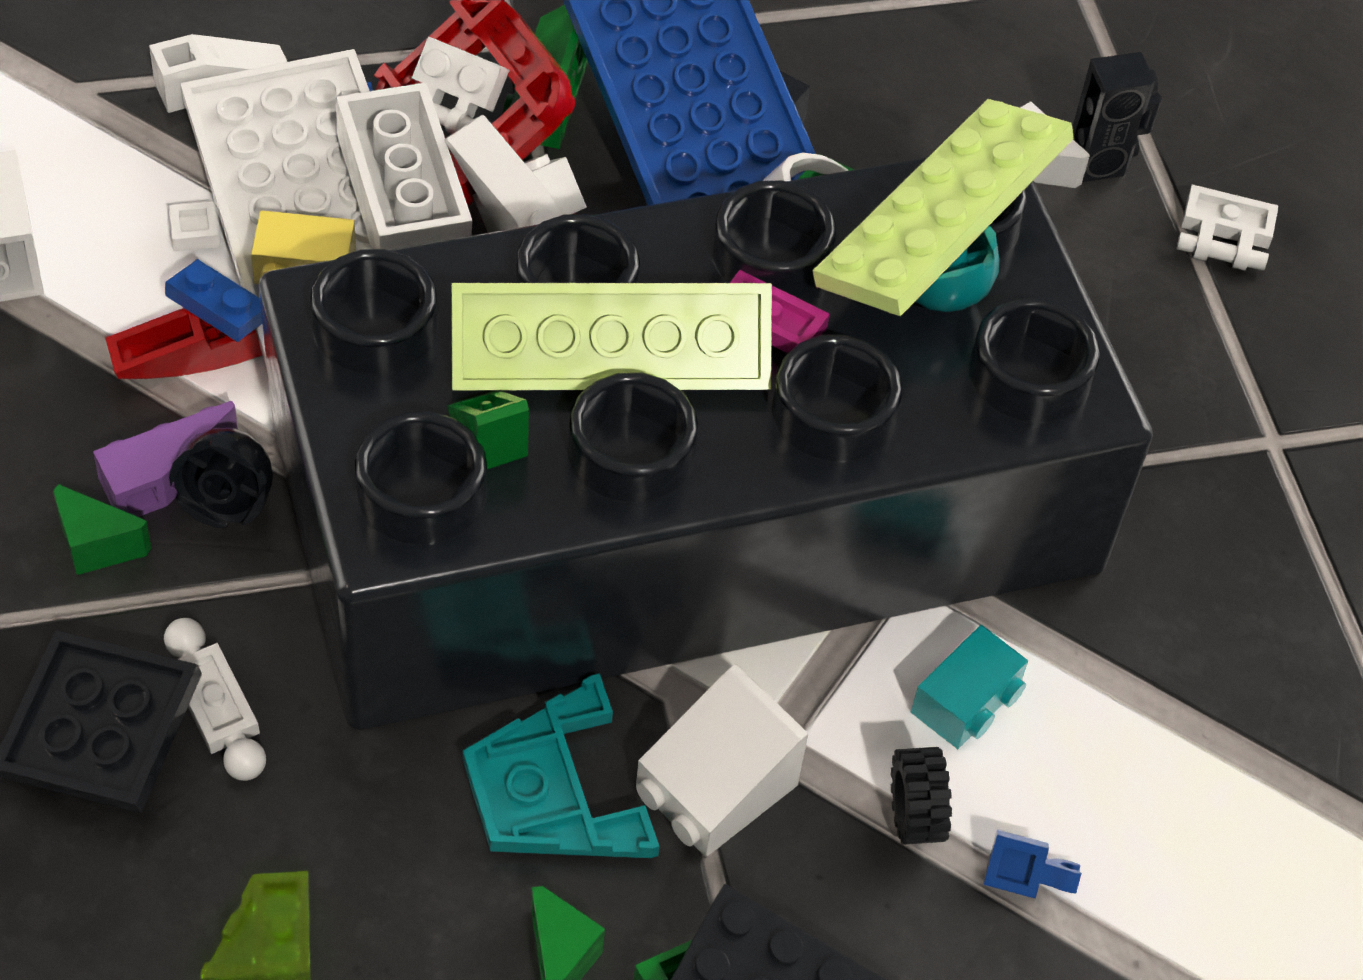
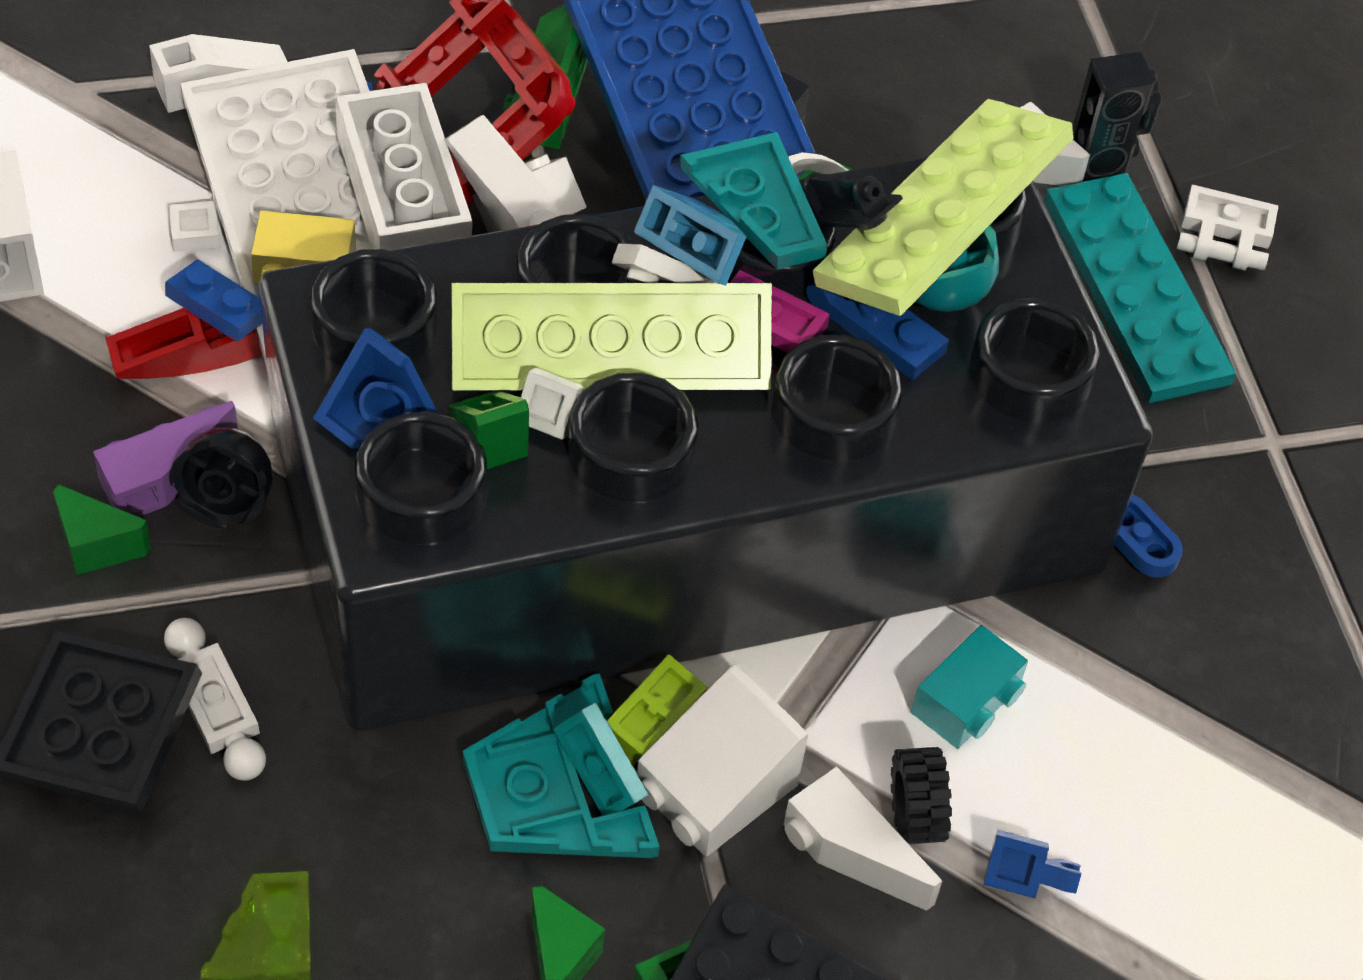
(371, 388): none -> blue slope
(461, 75): white plate -> none
(550, 401): none -> white plate
(600, 760): none -> teal plate
(654, 267): none -> white plate
(655, 707): none -> lime hinge
(691, 233): none -> dark azure slope
(761, 196): none -> teal wing
(848, 200): none -> black hinge
(854, 839): none -> white slope
(904, 338): none -> blue plate
(1139, 288): none -> teal plate
(1146, 537): none -> blue plate

